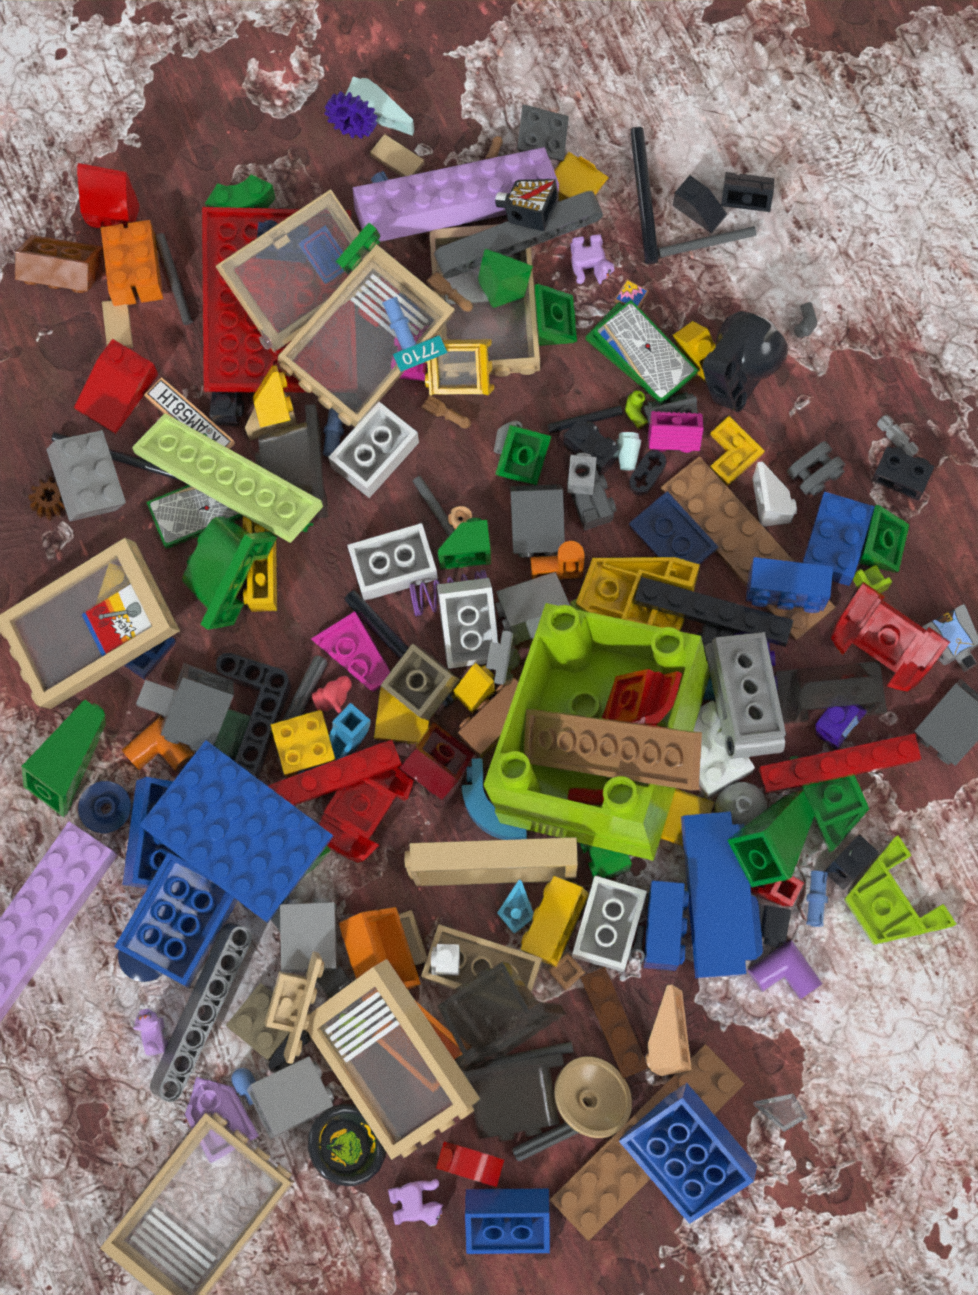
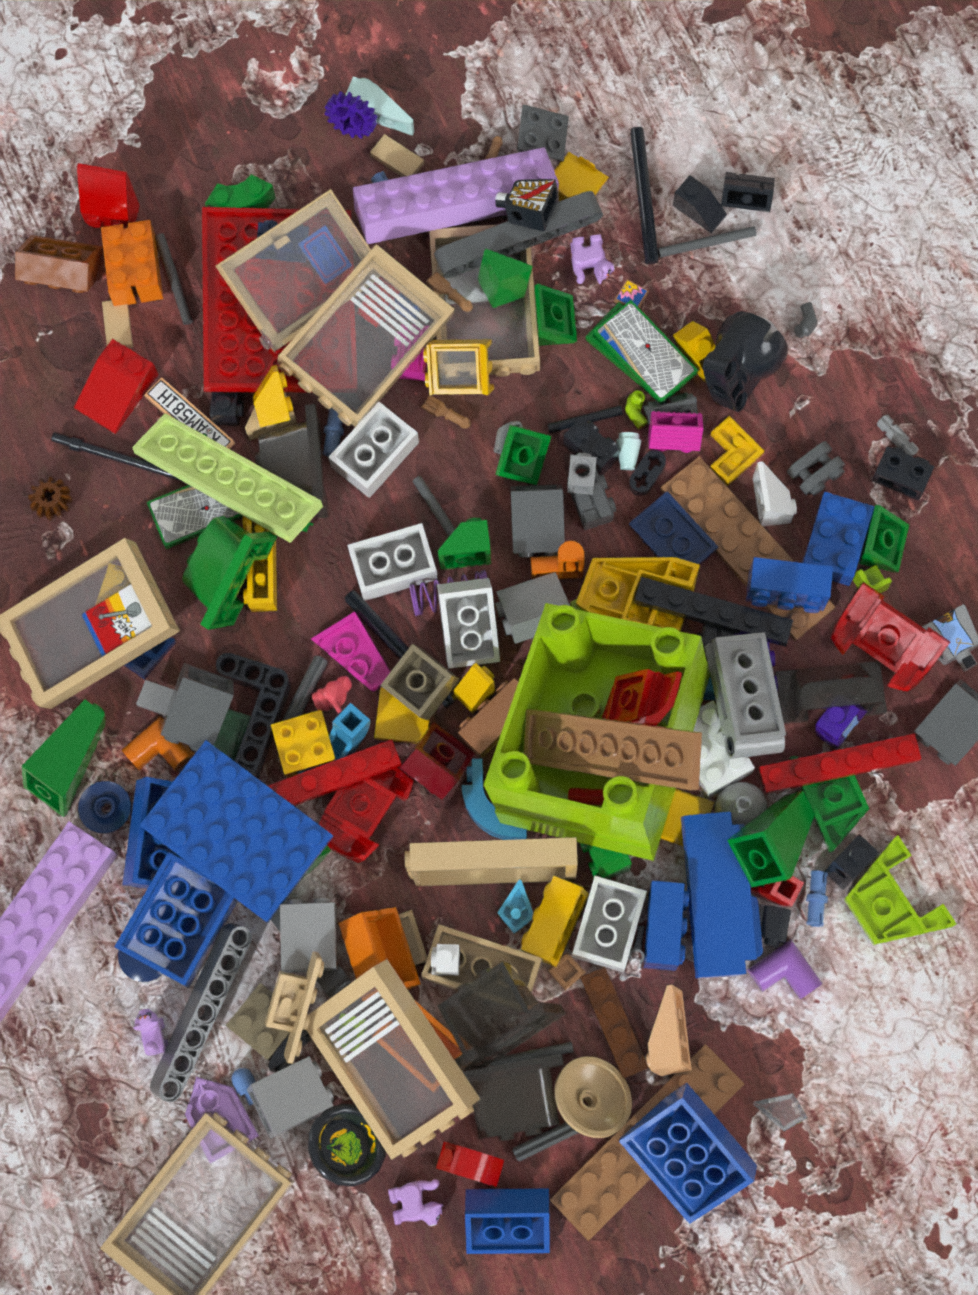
(85, 475): light grey brick -> none
(358, 248): green plate -> none
(399, 323): medium blue pin -> none
(420, 353): teal sticker -> none
(456, 512): light nougat plate -> none
(504, 657): light grey plate -> none

